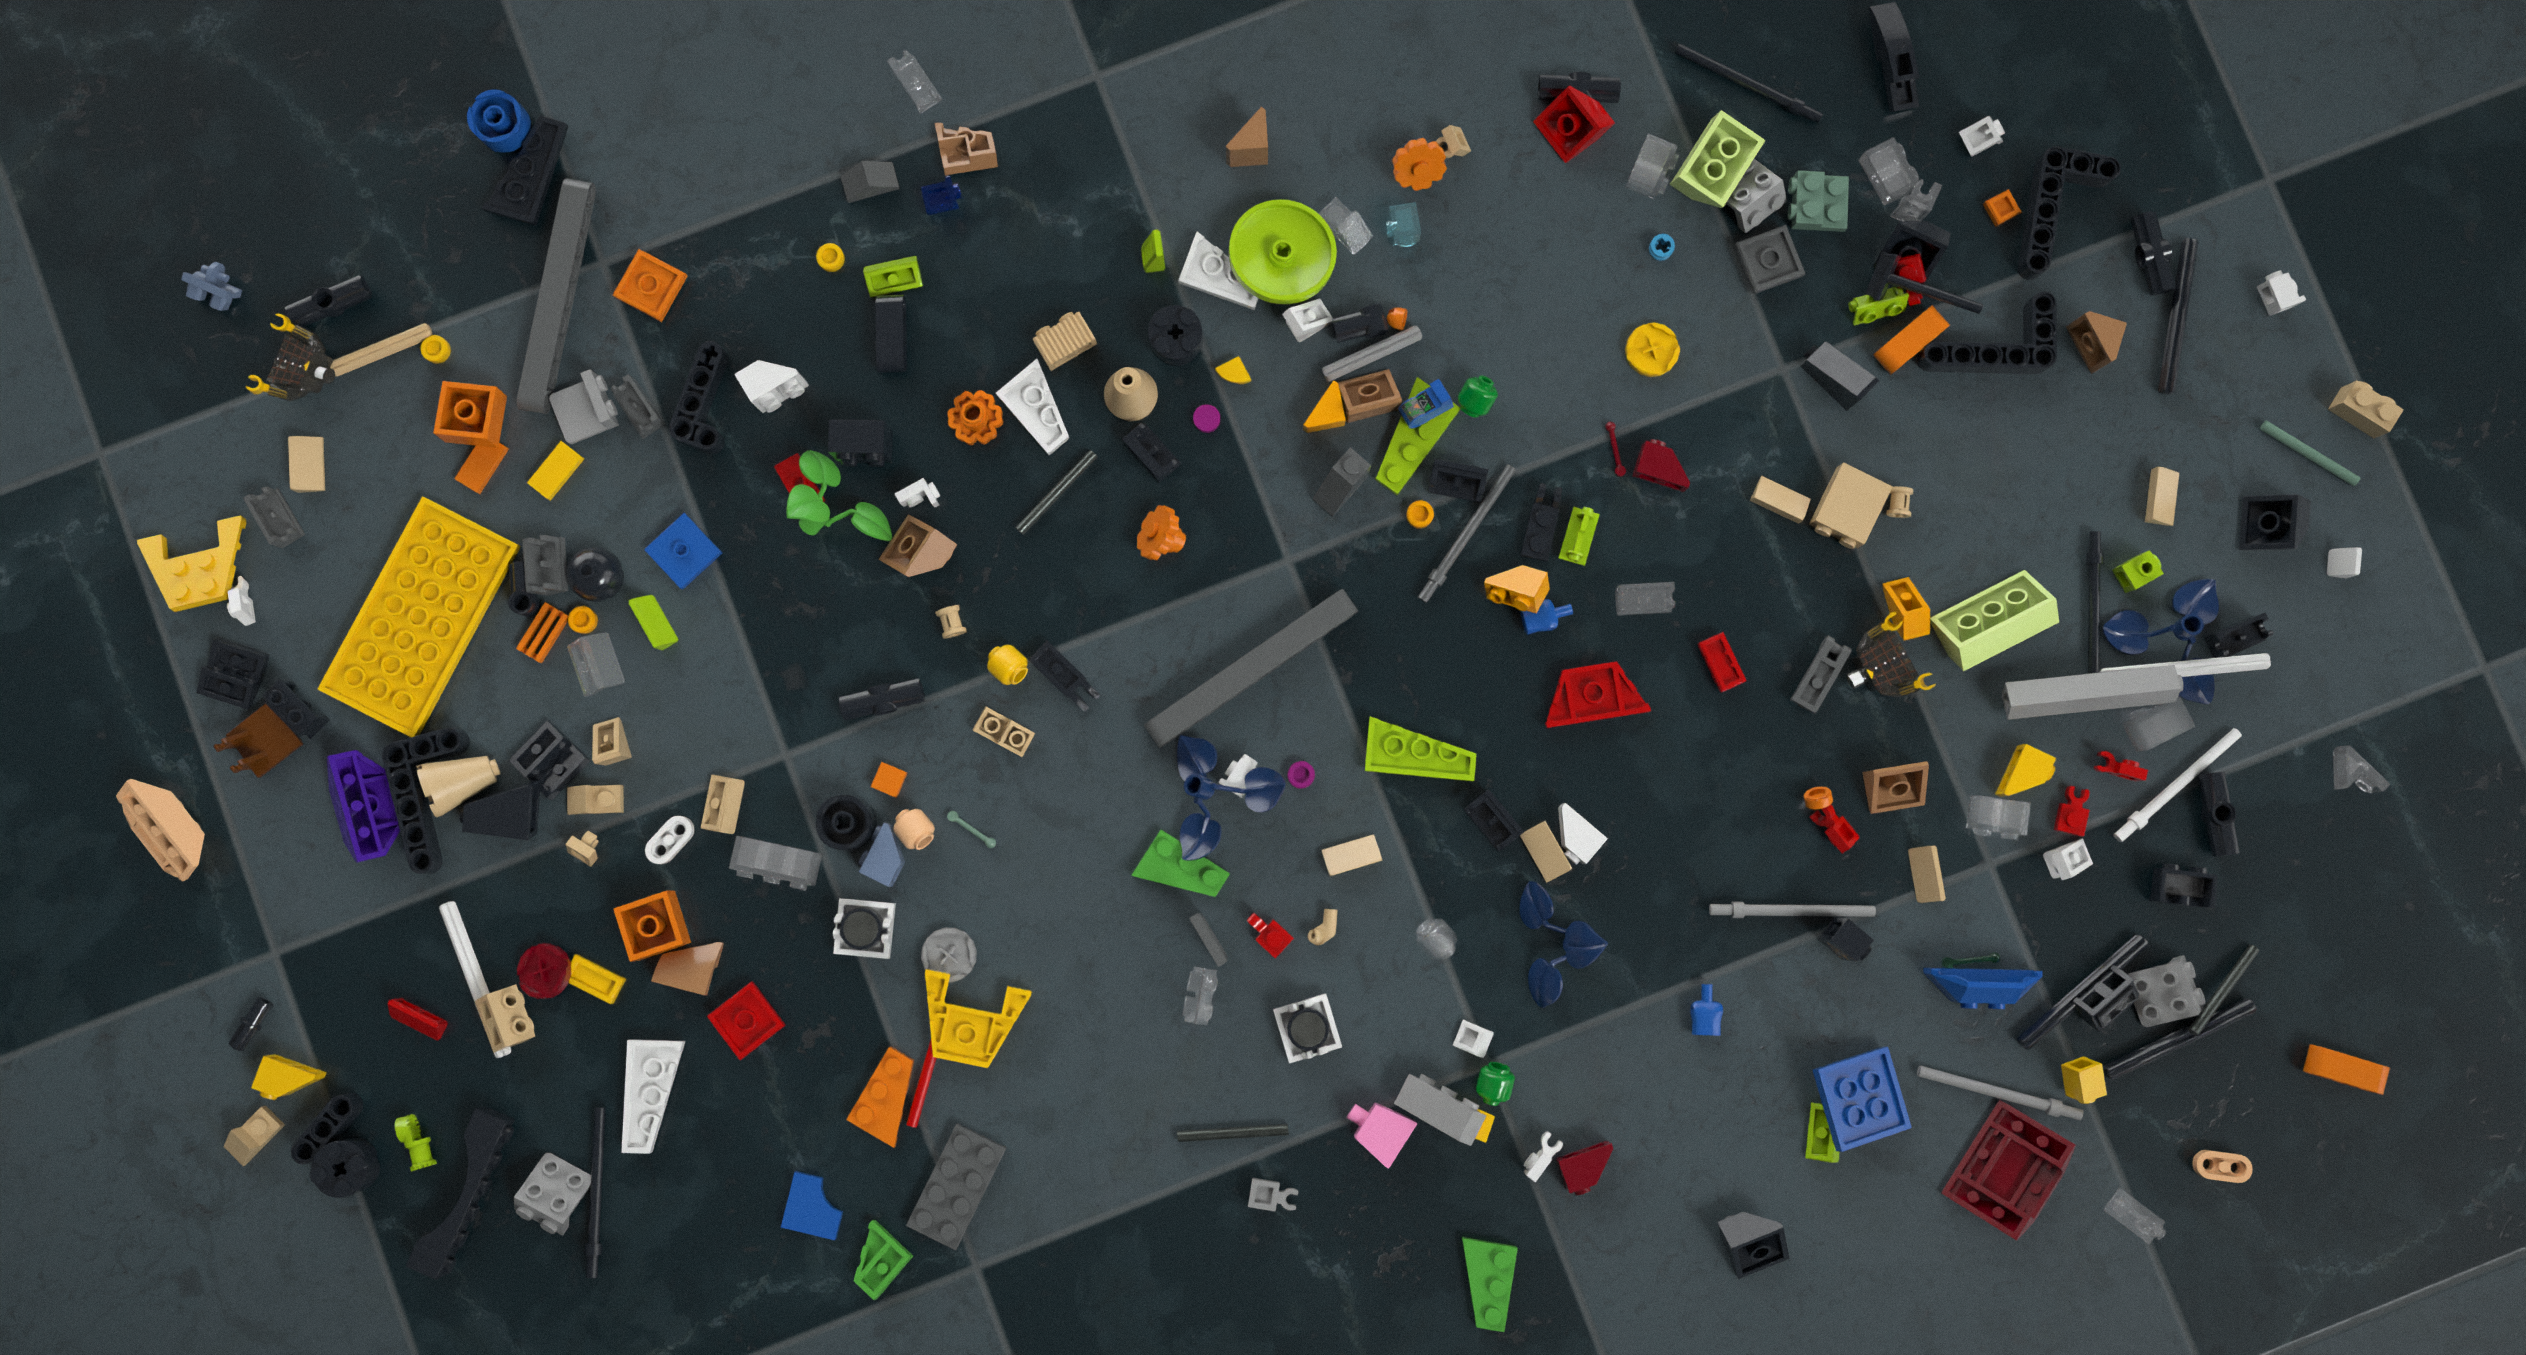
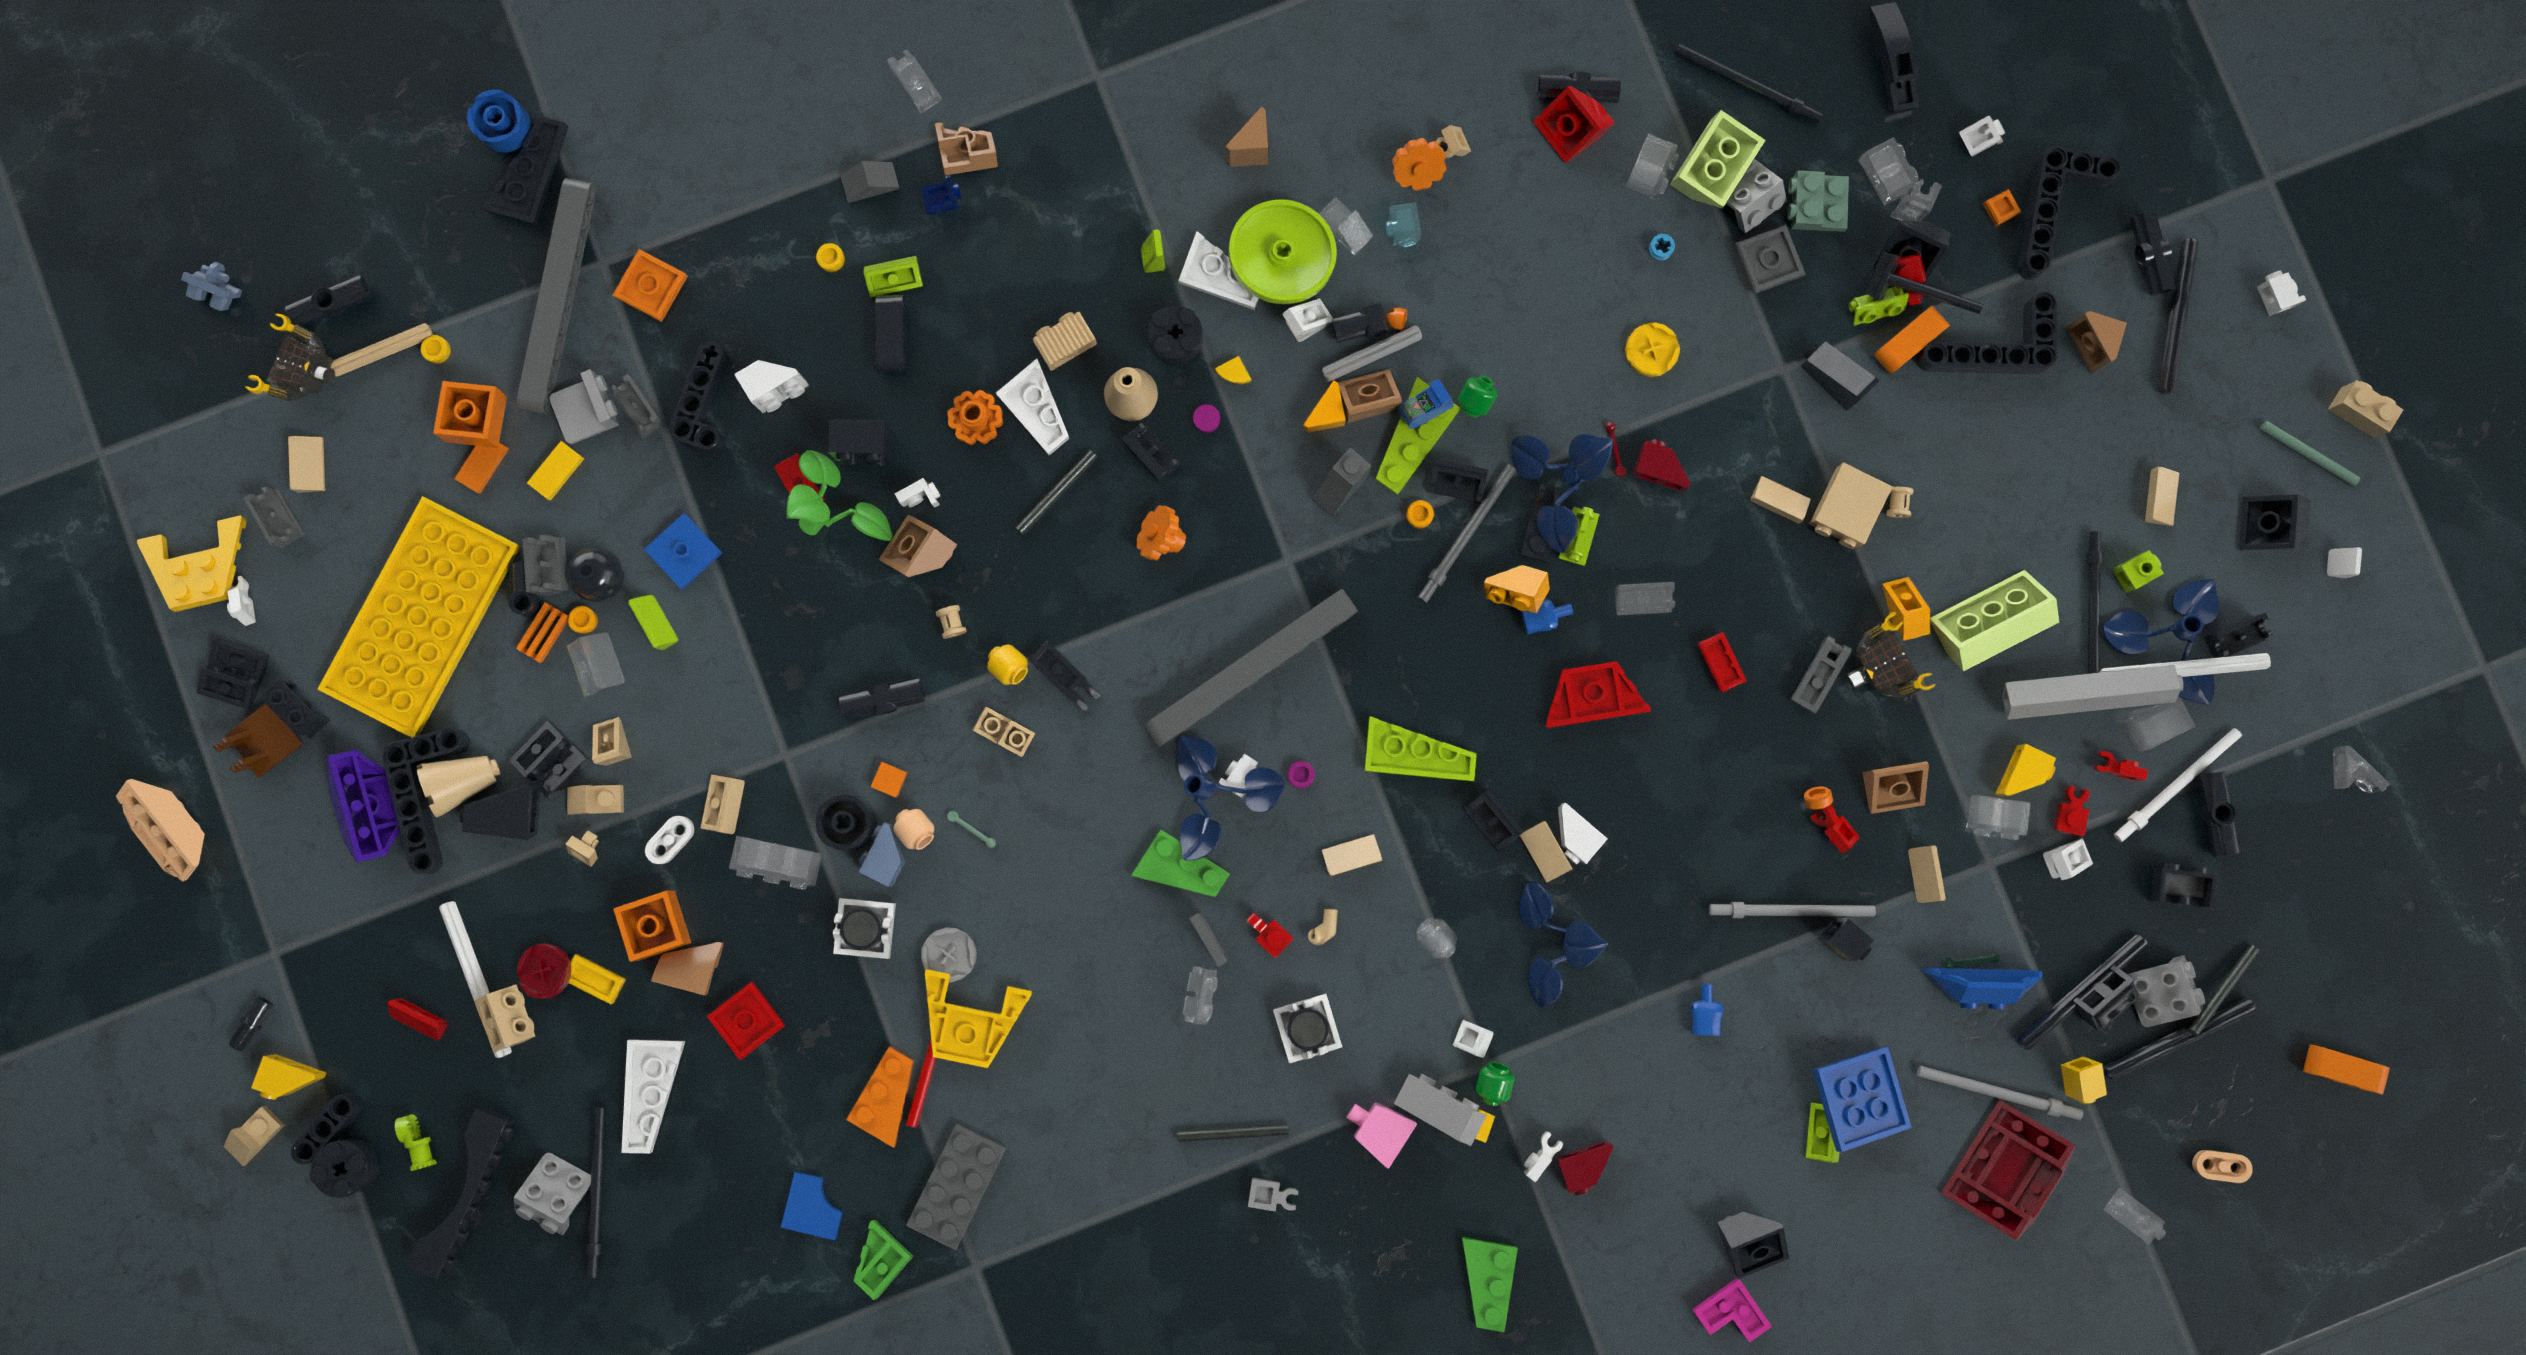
(1589, 459): none -> dark blue plant
(1734, 1304): none -> dark pink plate

